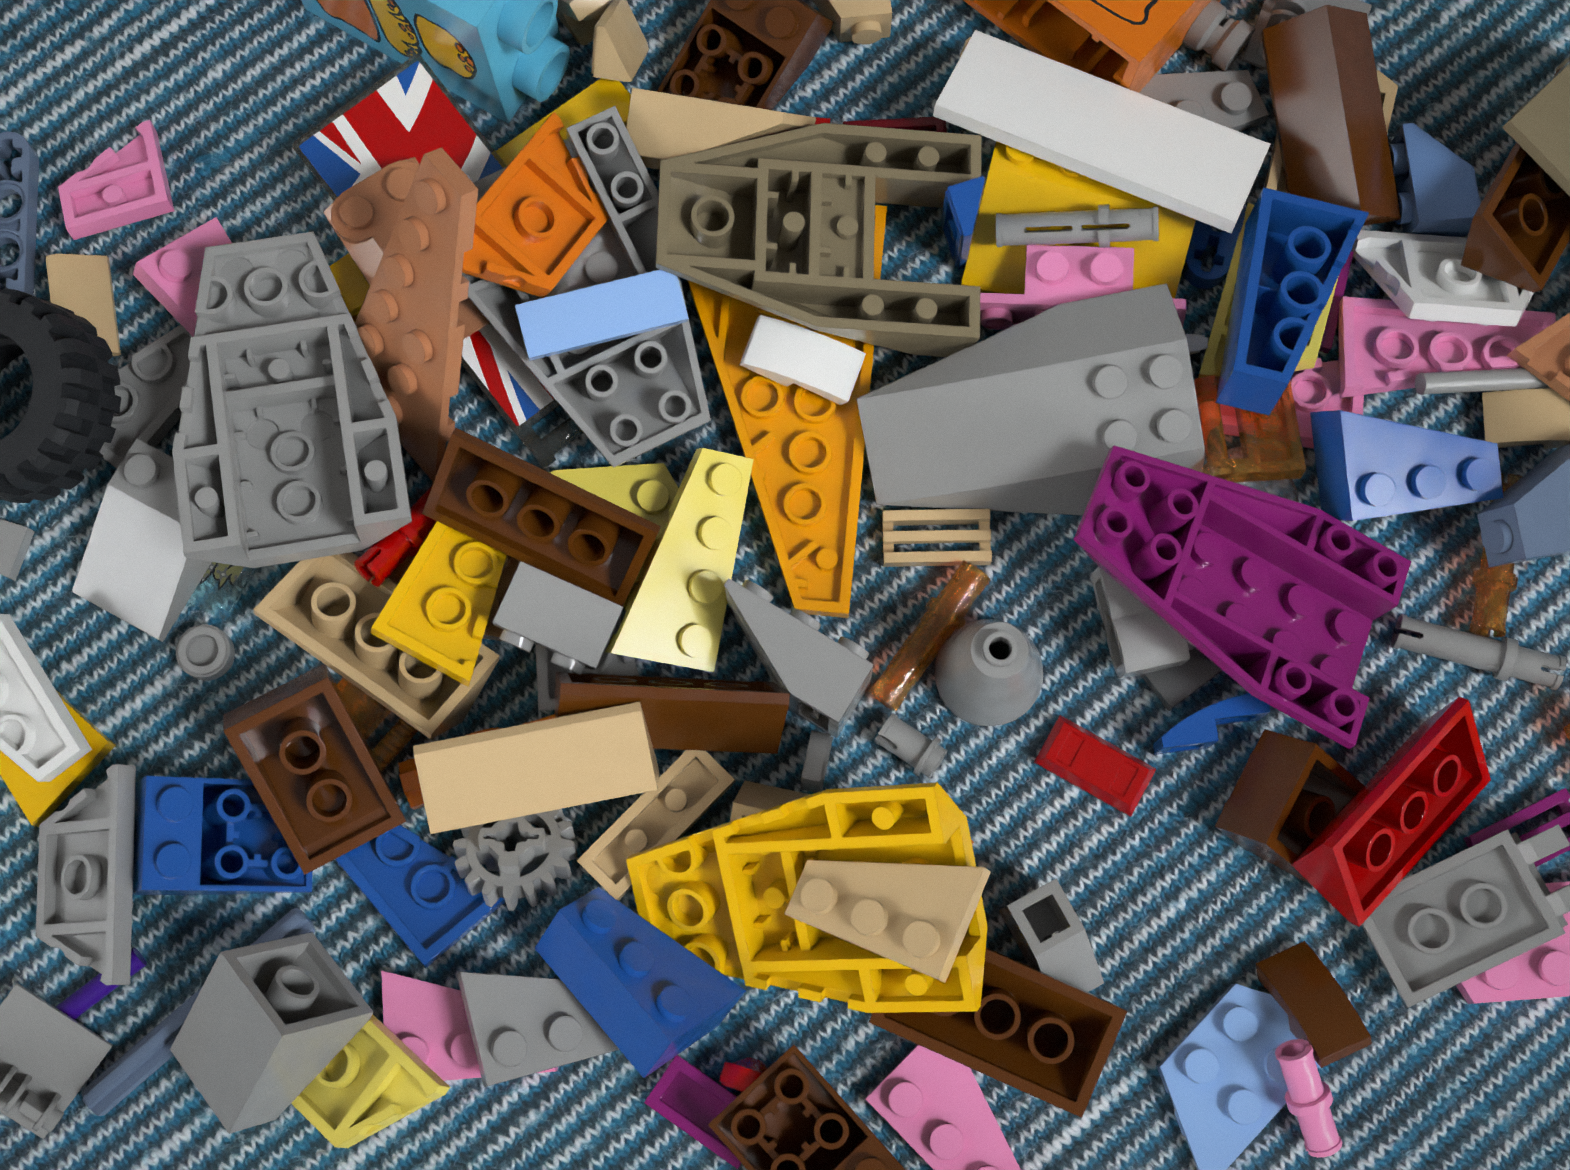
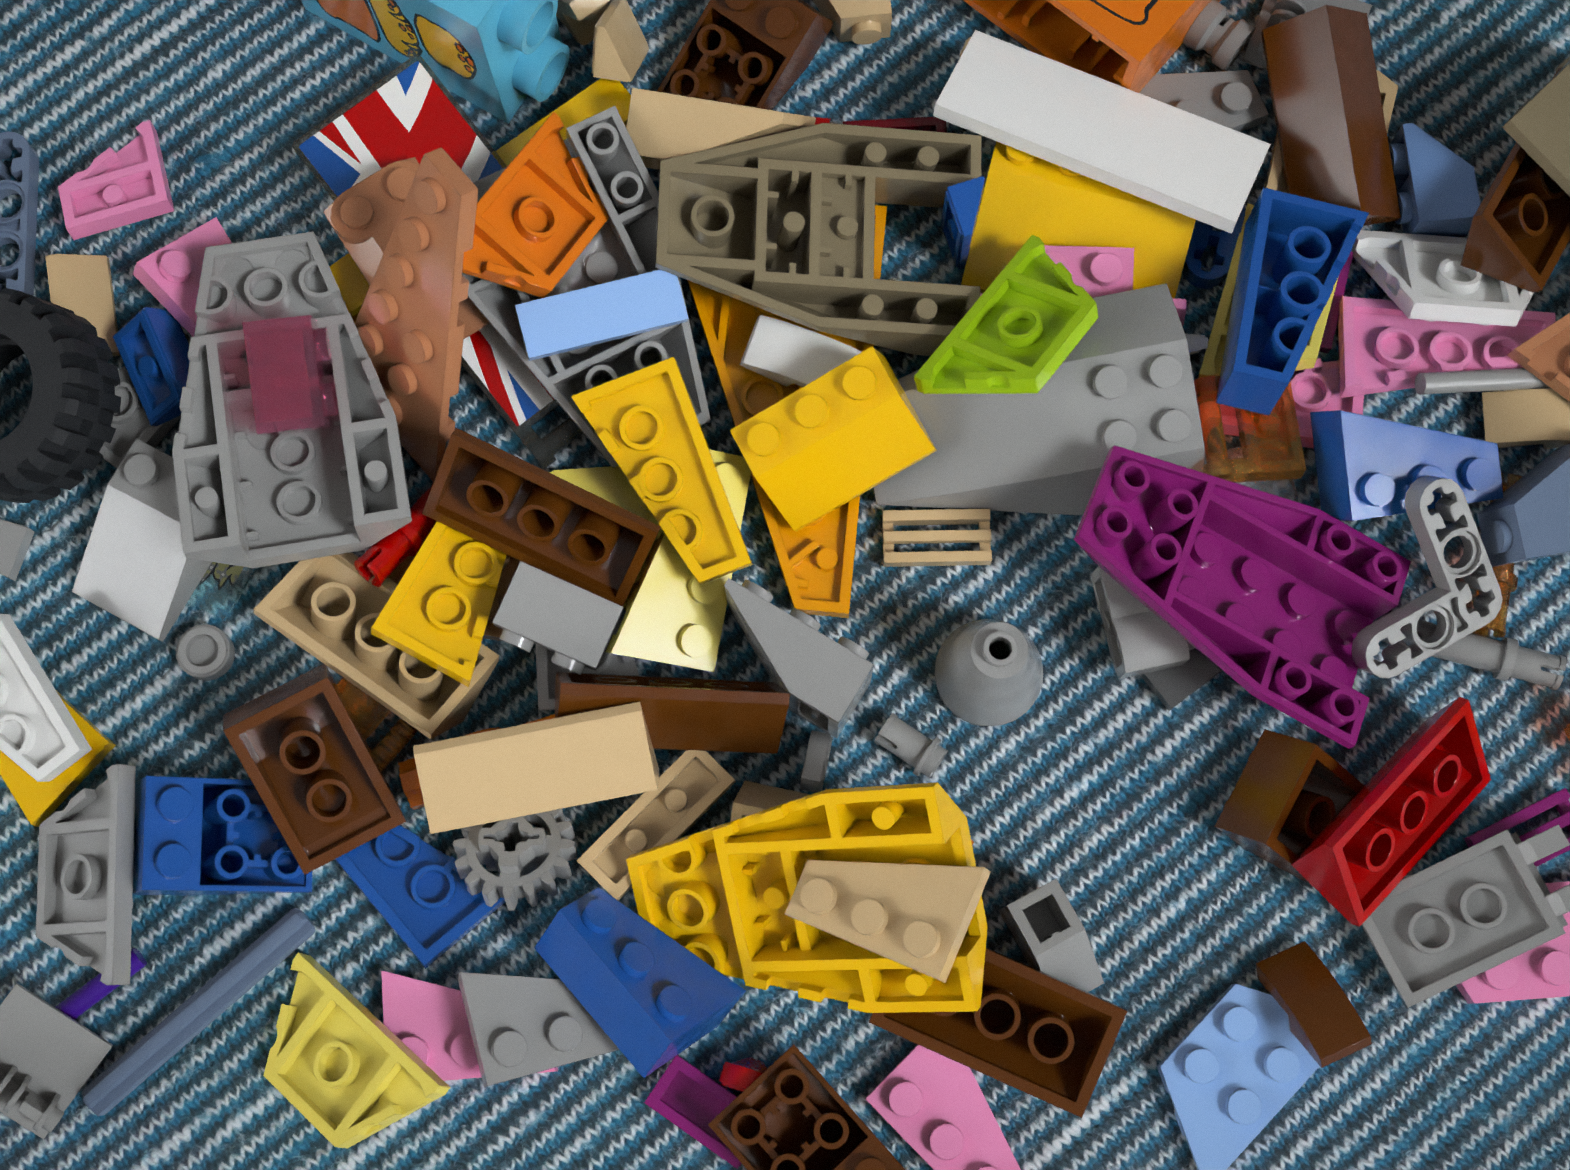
(156, 361): none -> blue slope
(267, 1027): light grey slope -> none
(289, 375): none -> clear pink brick
(665, 456): none -> yellow wing
(833, 439): none -> yellow slope
(938, 623): clear orange pin -> none
(1013, 331): none -> lime wing
(1095, 765): red tile -> none
(1143, 226): light grey pin -> none
(1200, 728): blue slope -> none
(1308, 1098): bright pink pin -> none
(1448, 597): none -> light grey beam

